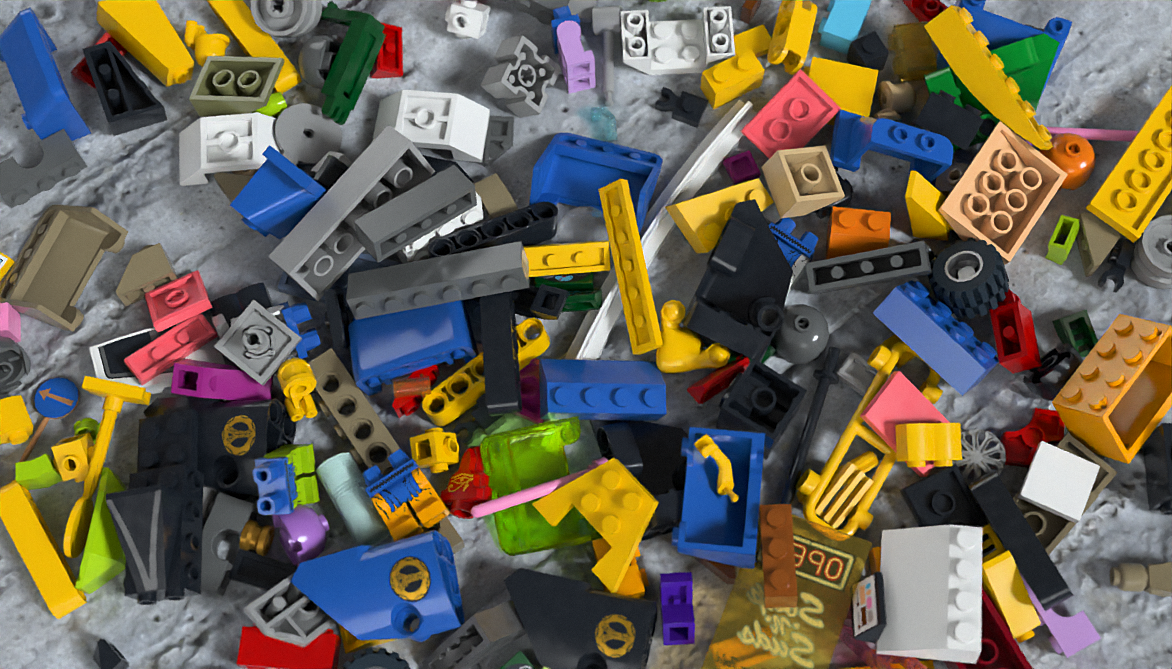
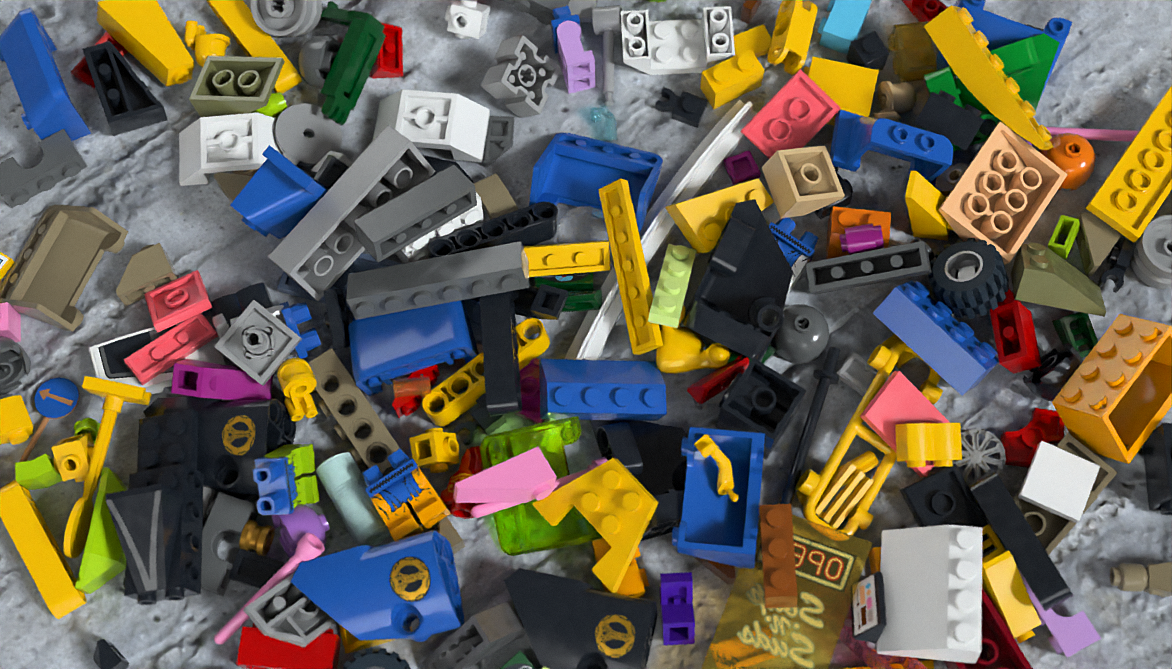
(308, 548): none -> bright pink piece
(512, 481): none -> bright pink slope
(672, 286): none -> yellowish green plate
(862, 239): none -> magenta brick
(1051, 281): none -> olive slope

